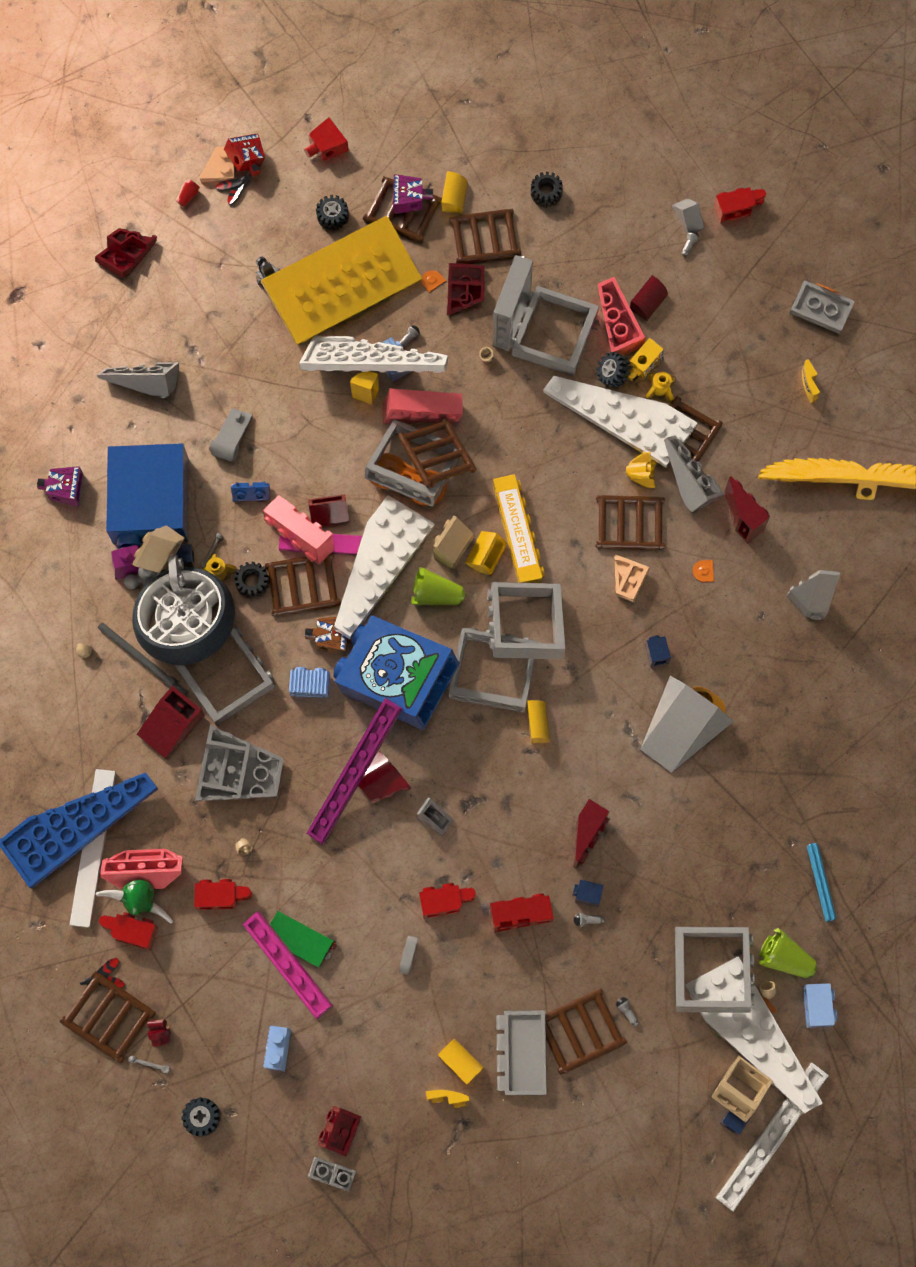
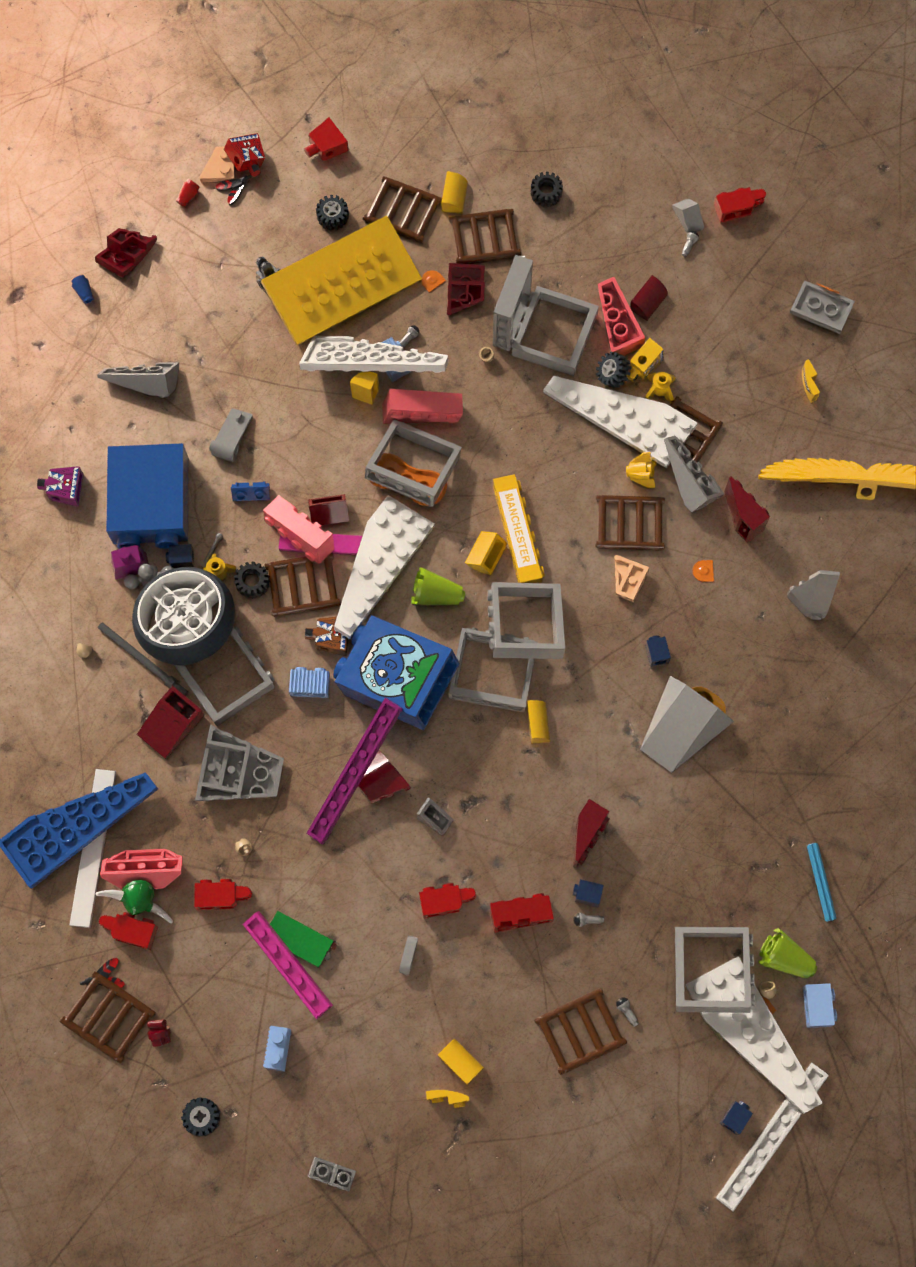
(82, 288): none -> blue cone
(157, 548): tan slope -> none
(165, 1069): light grey hinge -> none
(175, 576): light grey plate -> none
(339, 1130): dark red bracket -> none
(409, 194): magenta torso -> none
(421, 466): reddish brown bar -> none
(452, 543): tan slope -> none
(524, 1053): light grey hinge -> none
(735, 1100): tan window -> none

